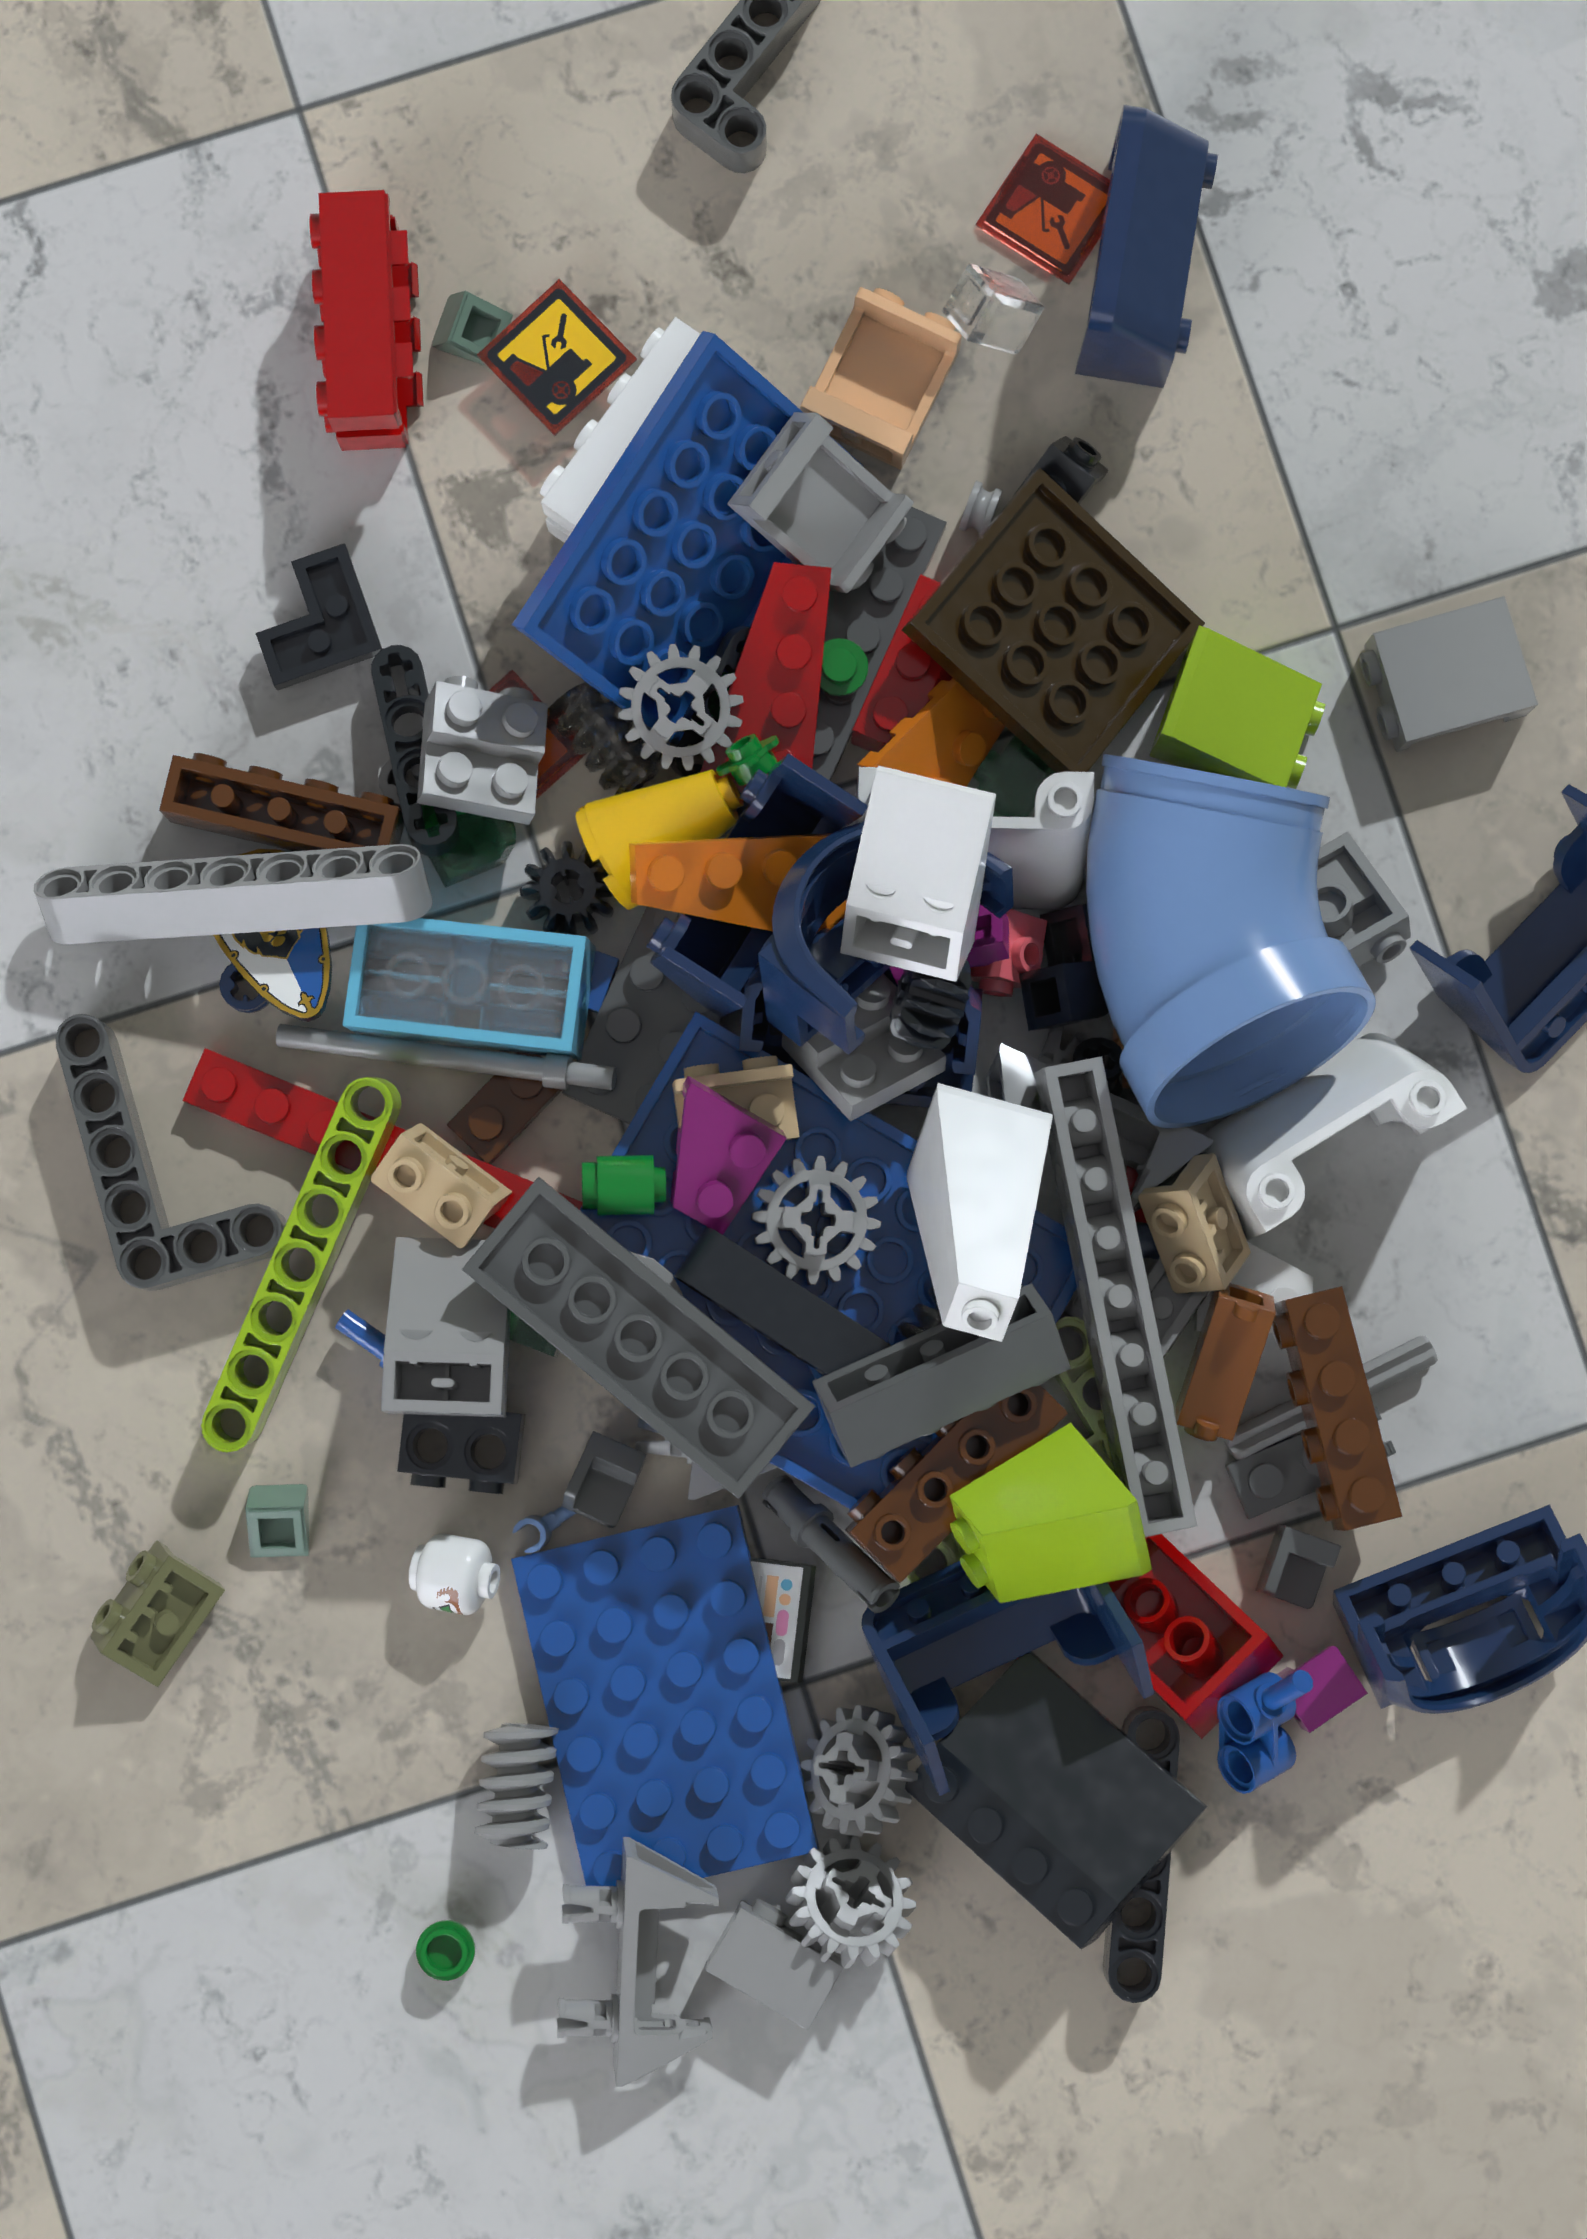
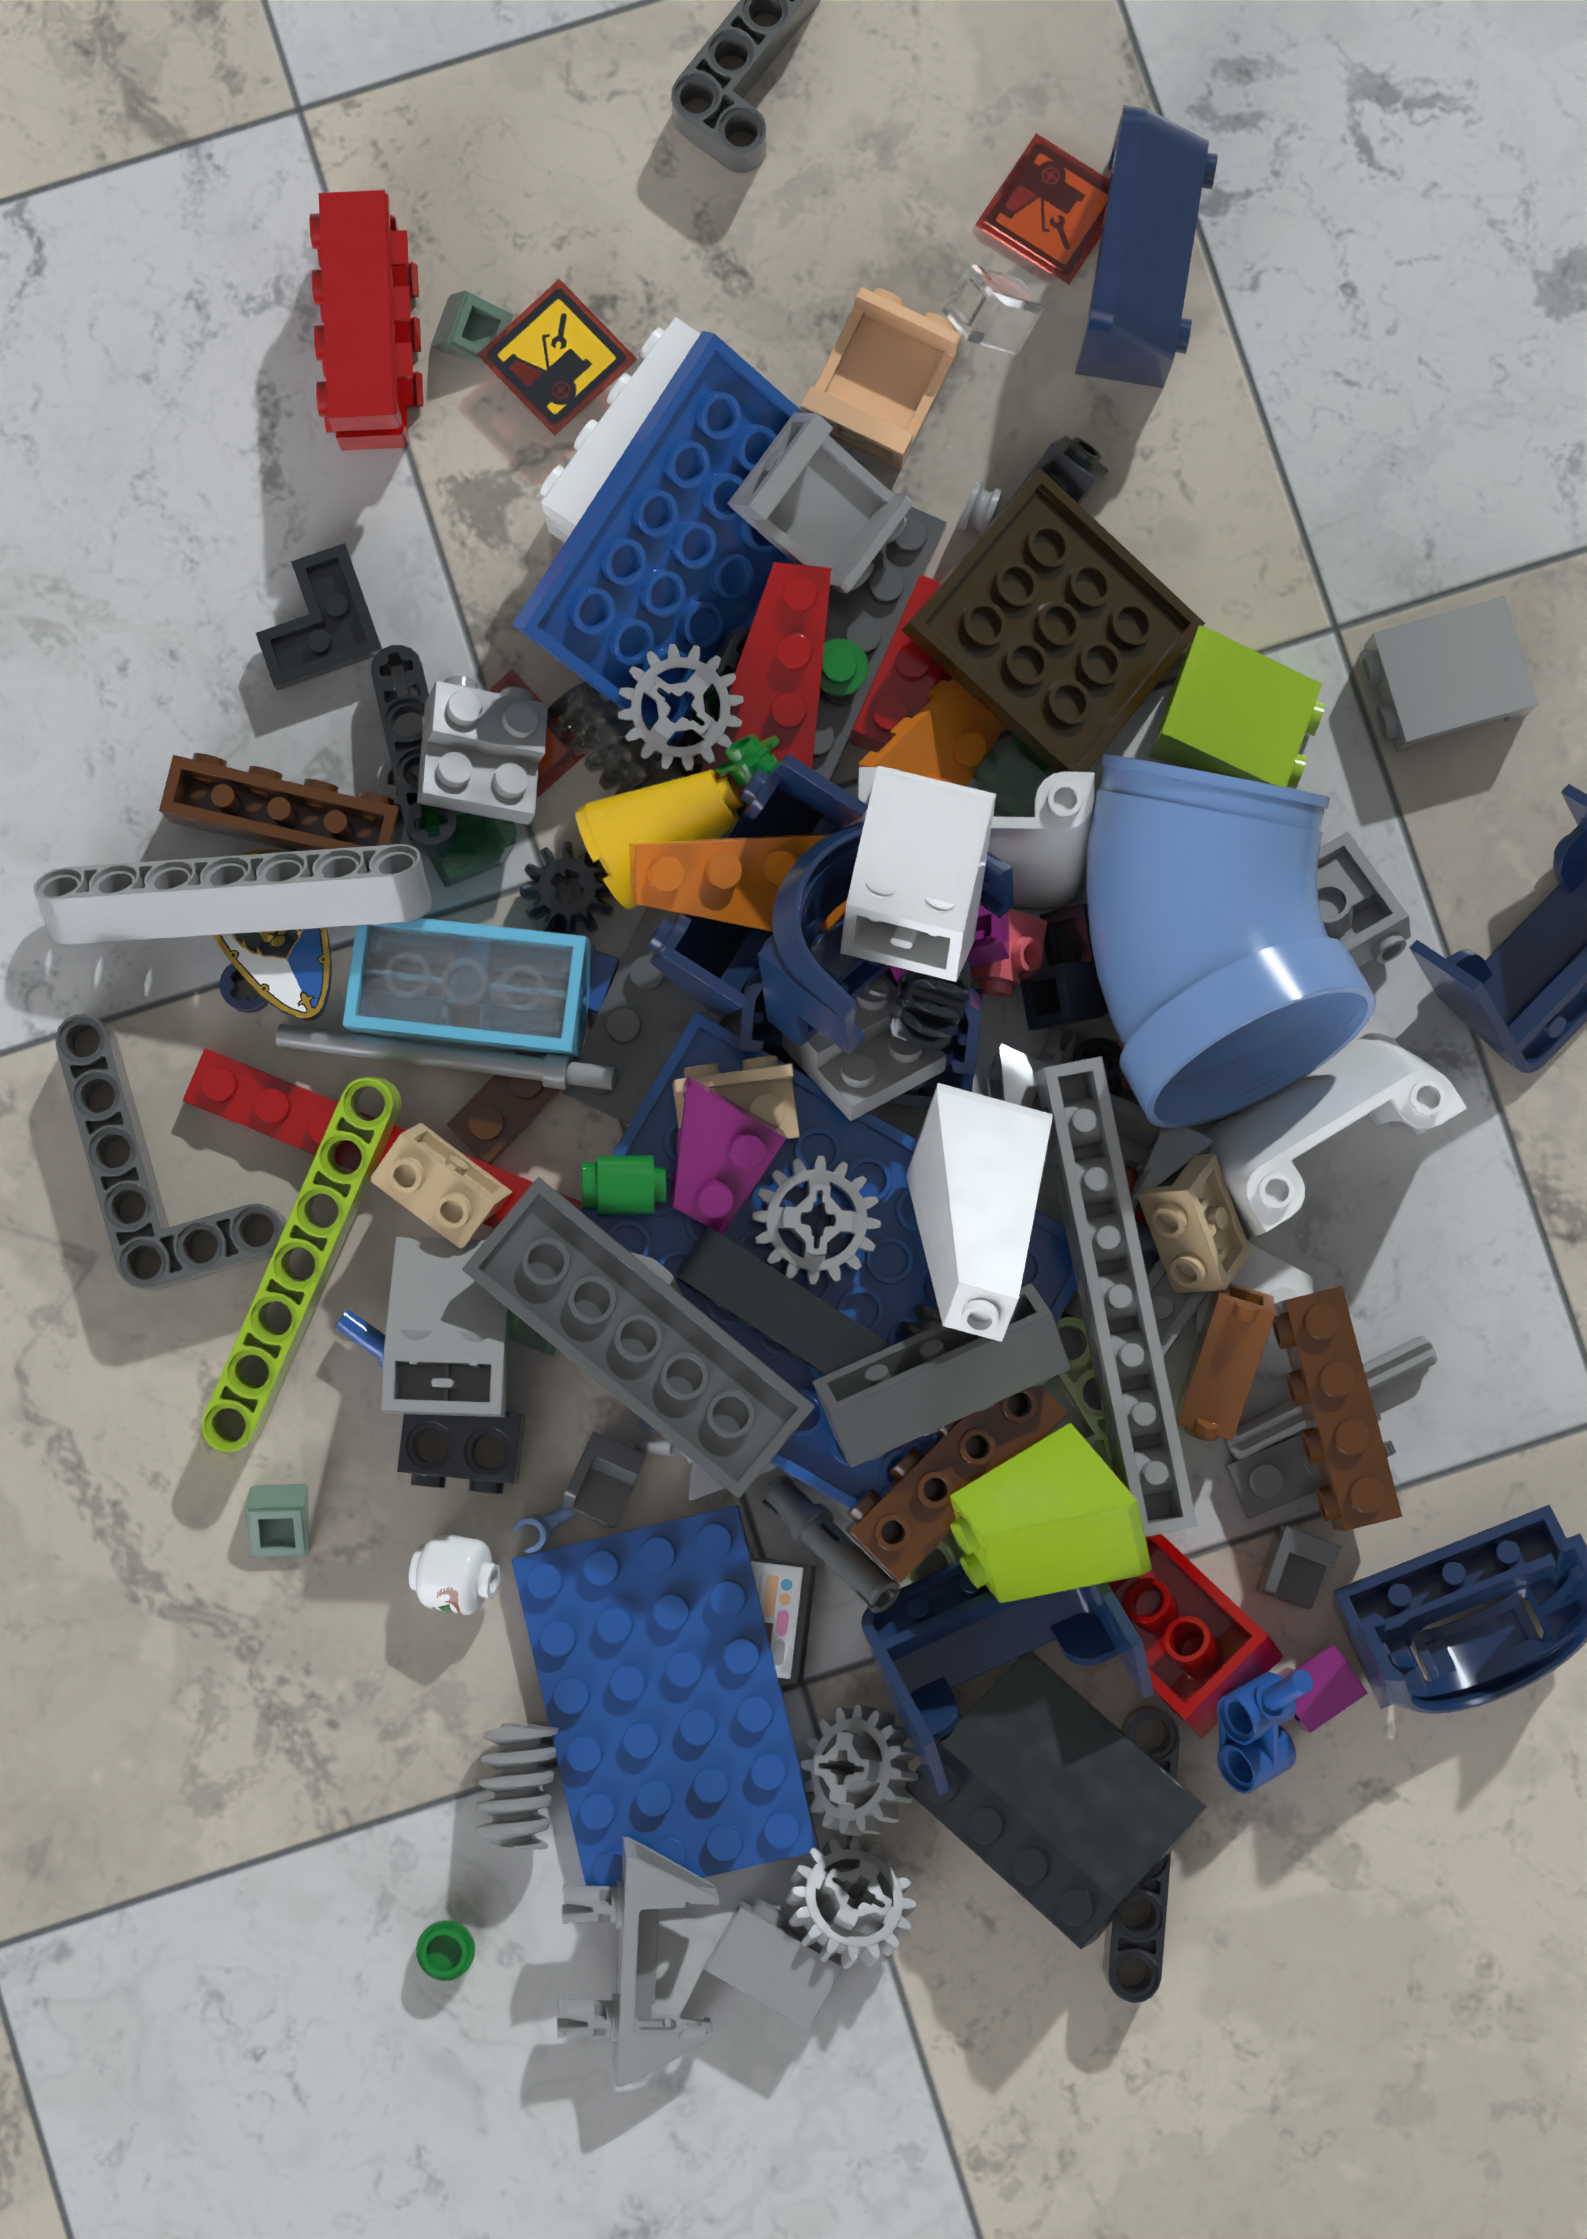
(154, 1613): olive bracket -> none

